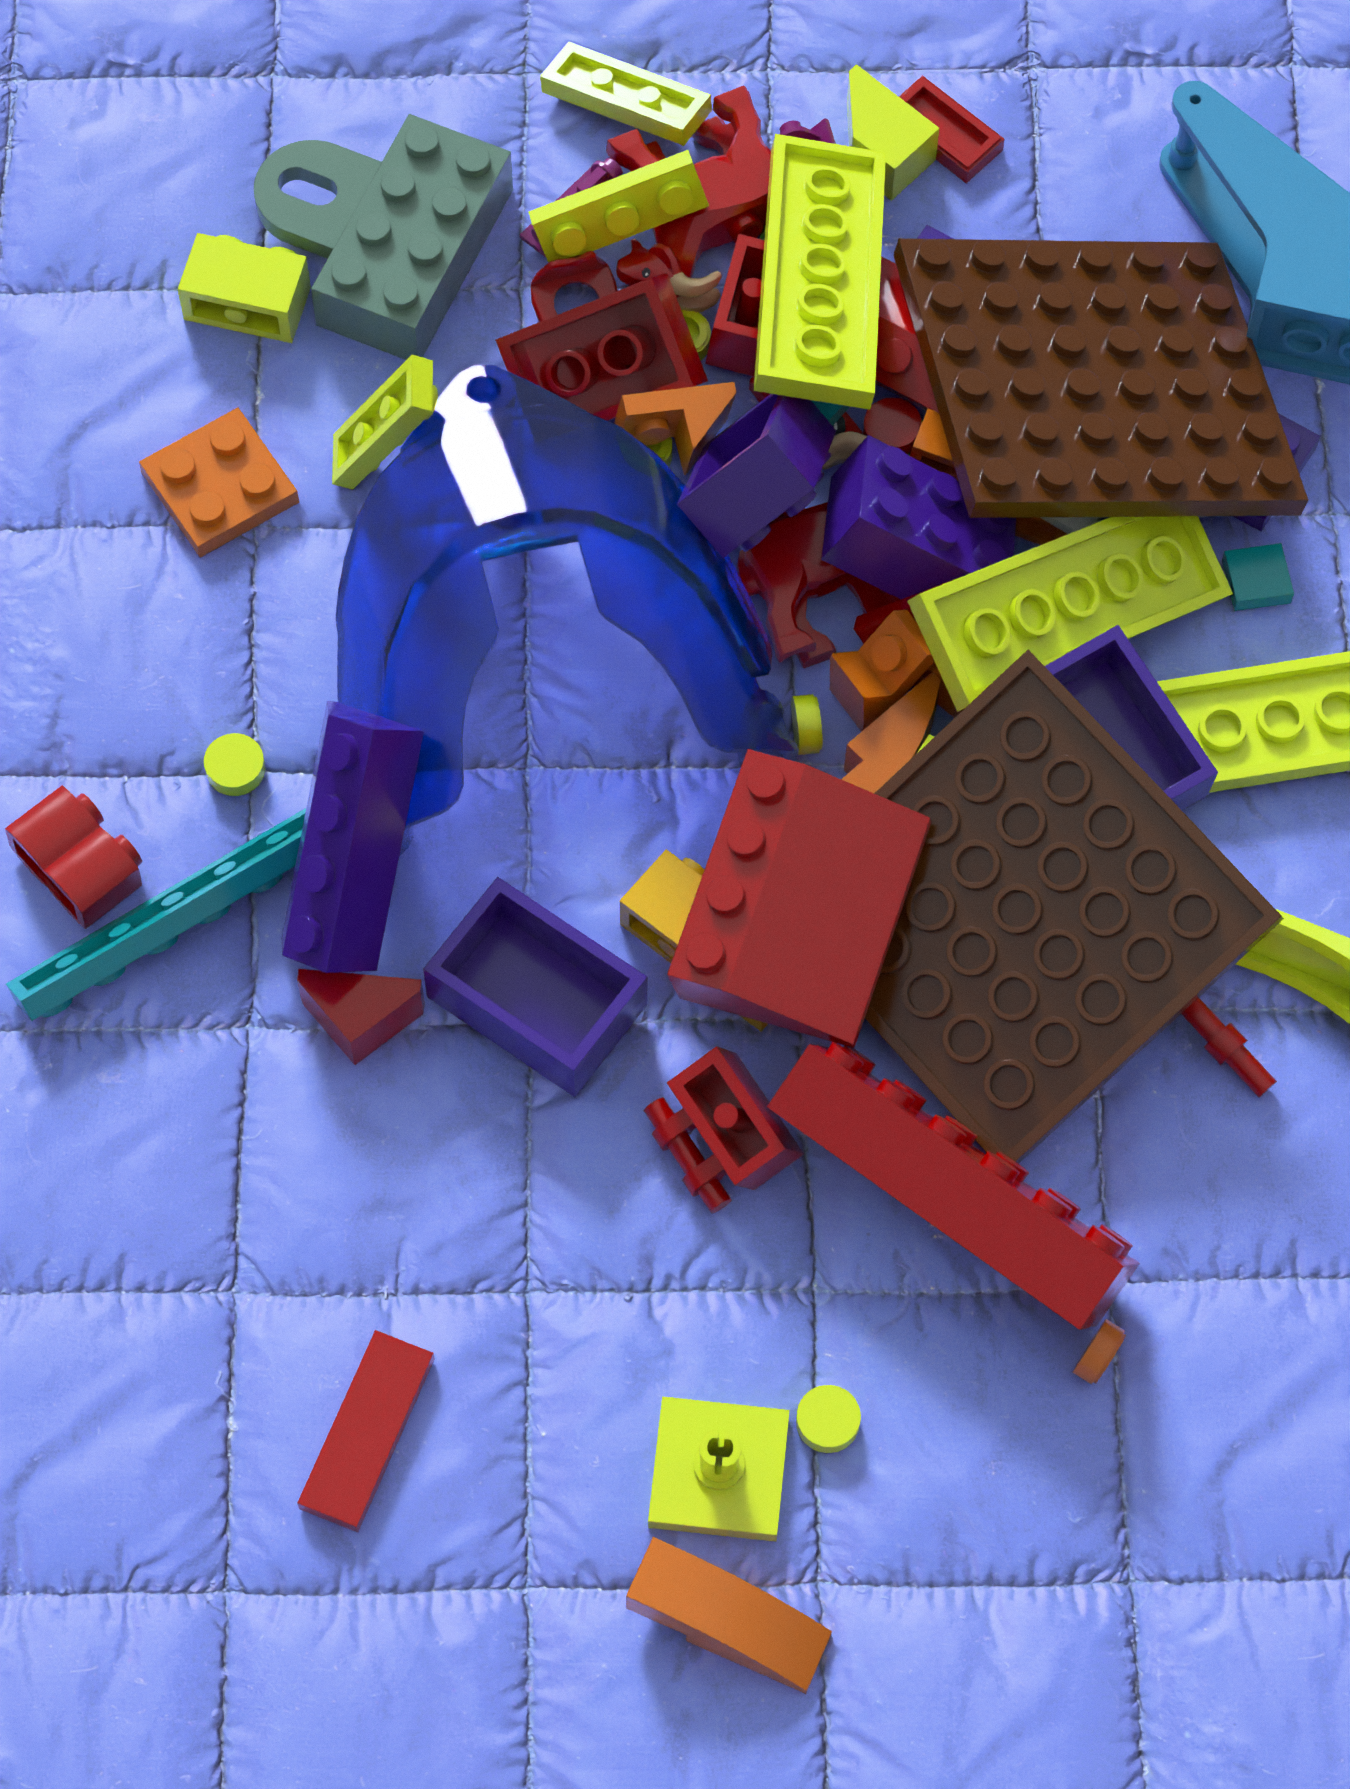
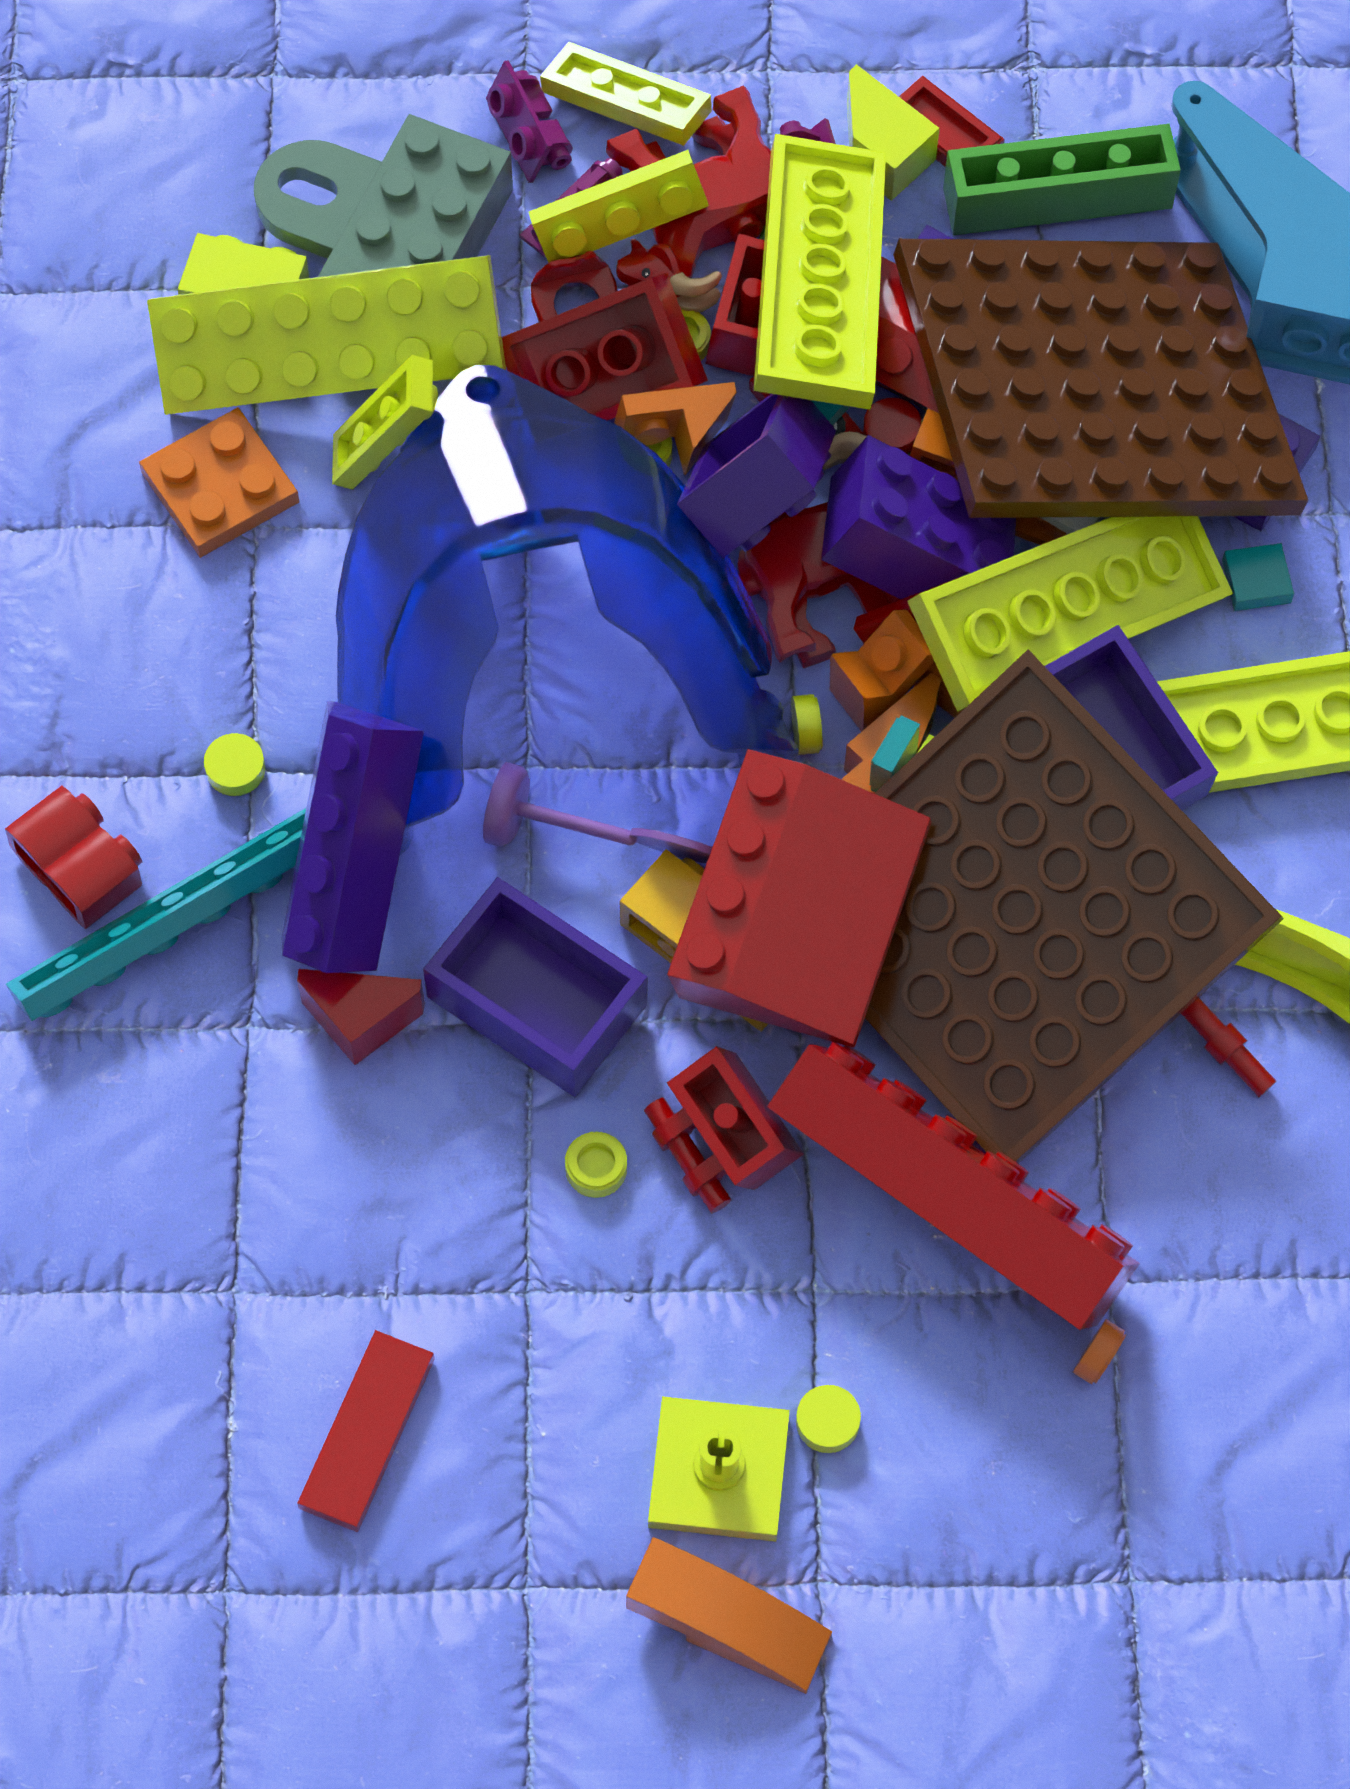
(323, 333): none -> neon yellow plate
(509, 805): none -> medium lavender piece
(517, 106): none -> magenta hinge
(596, 1164): none -> neon yellow tile
(894, 751): none -> teal tile
(1061, 179): none -> bright green brick

